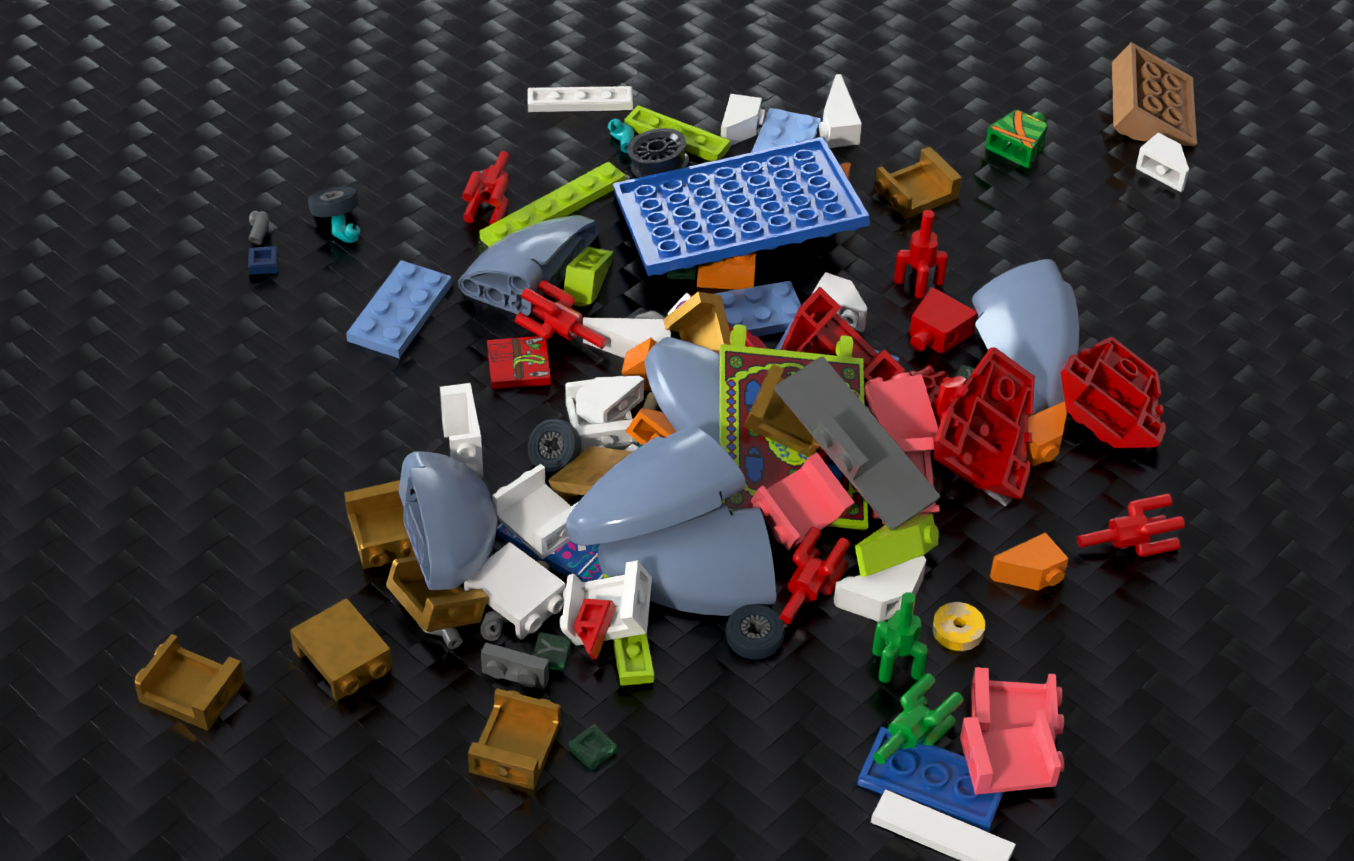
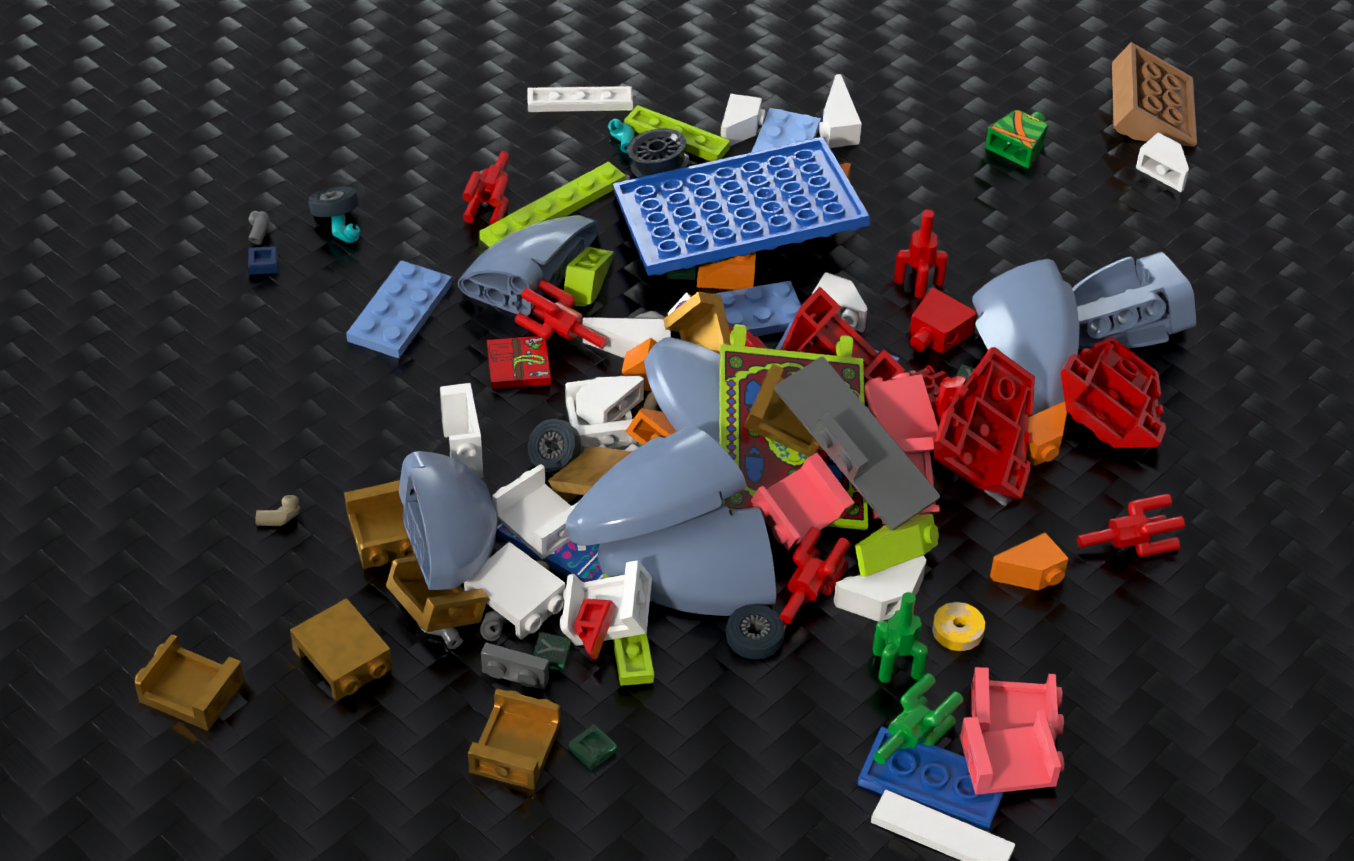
(280, 516): none -> dark tan arm
(919, 185): pearl gold panel -> none
(1134, 302): none -> sand blue panel

